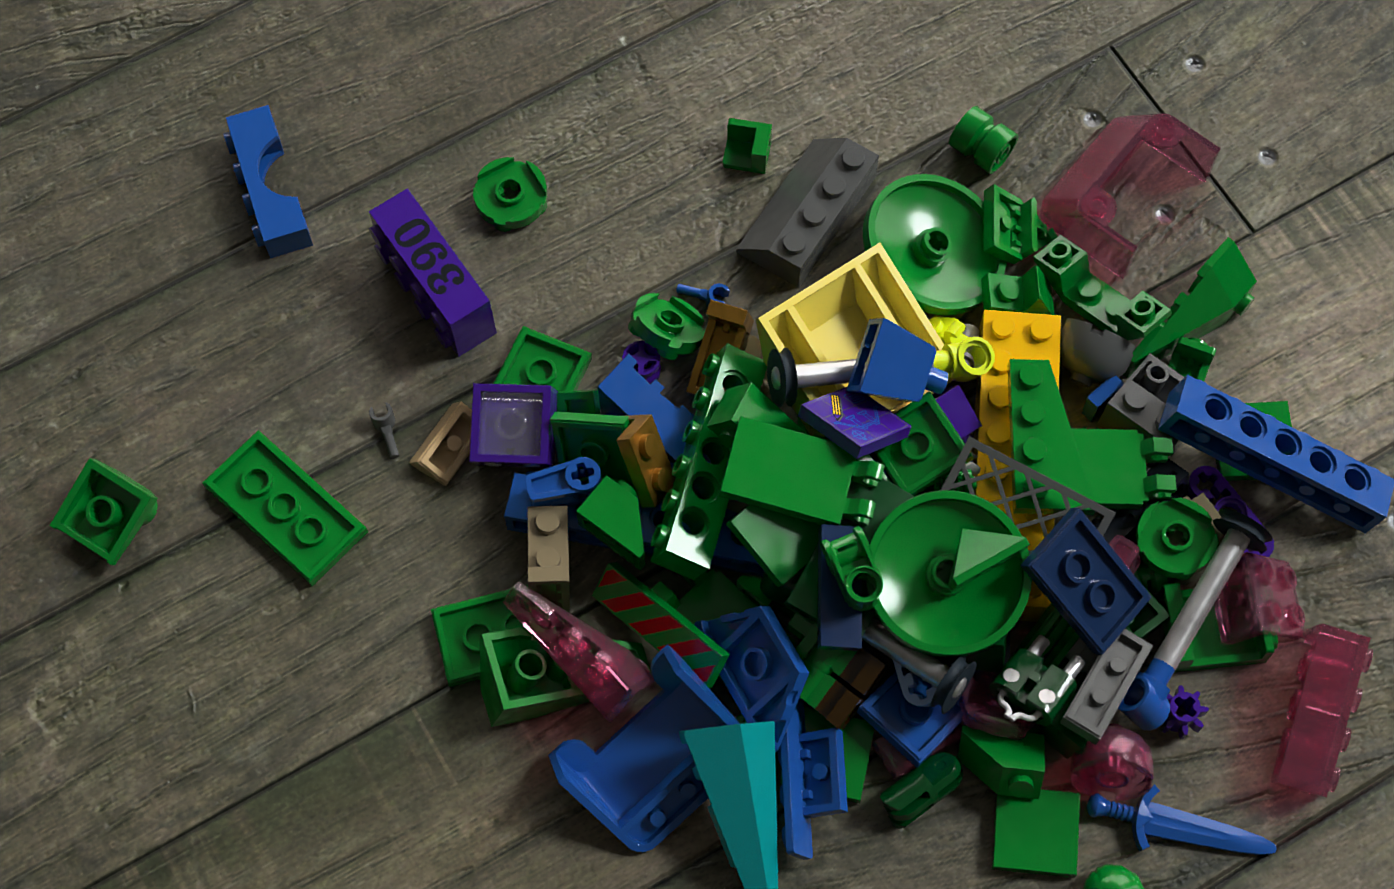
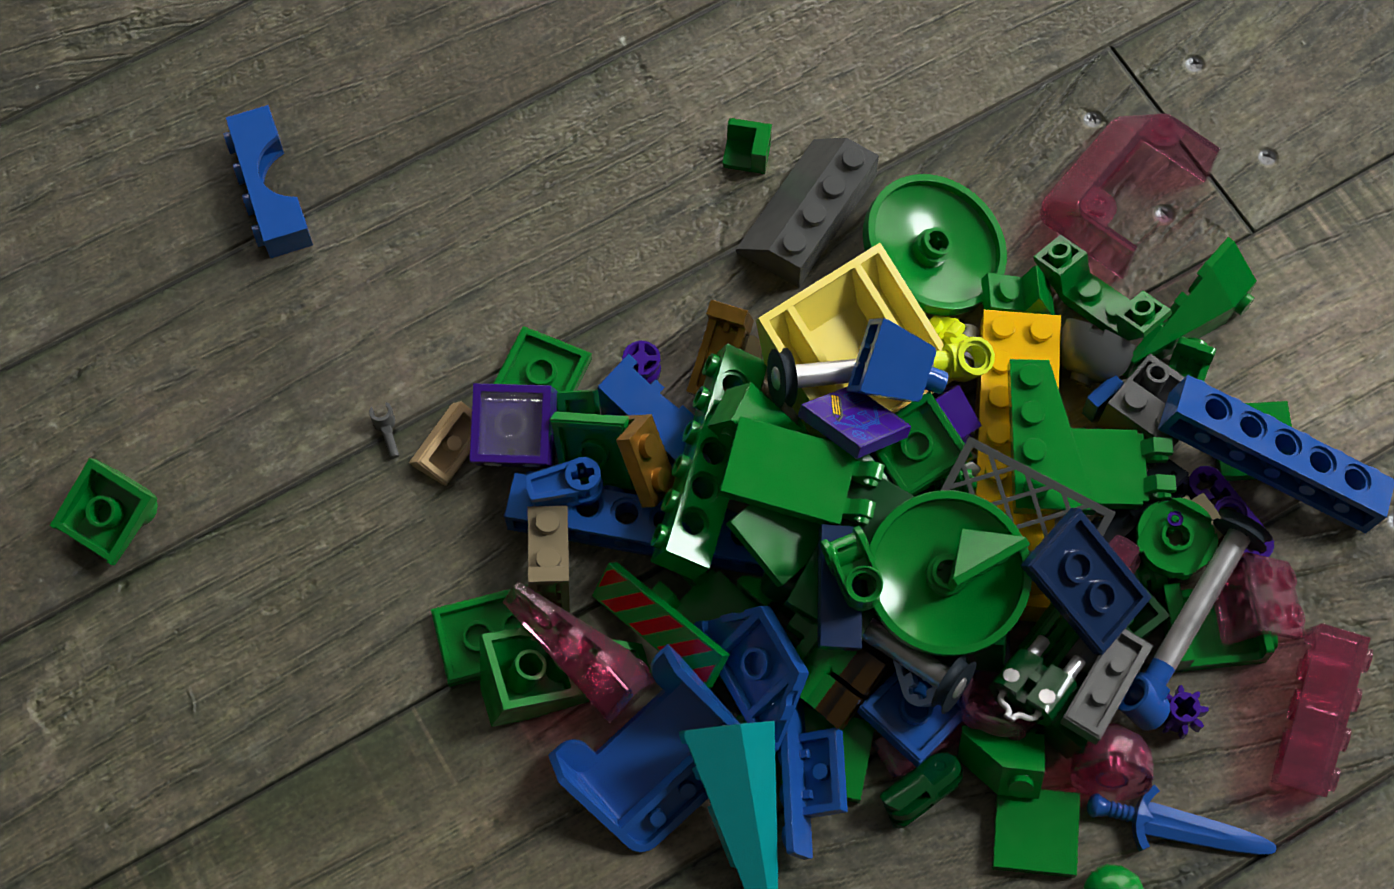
(285, 508): green tile -> none
(432, 273): dark purple brick -> none
(515, 212): green plate -> none
(614, 518): green slope -> none
(667, 325): green plate -> none
(703, 294): blue hand -> none
(981, 138): green wheel -> none
(1012, 226): green slope -> none
(1175, 524): none -> dark purple piece

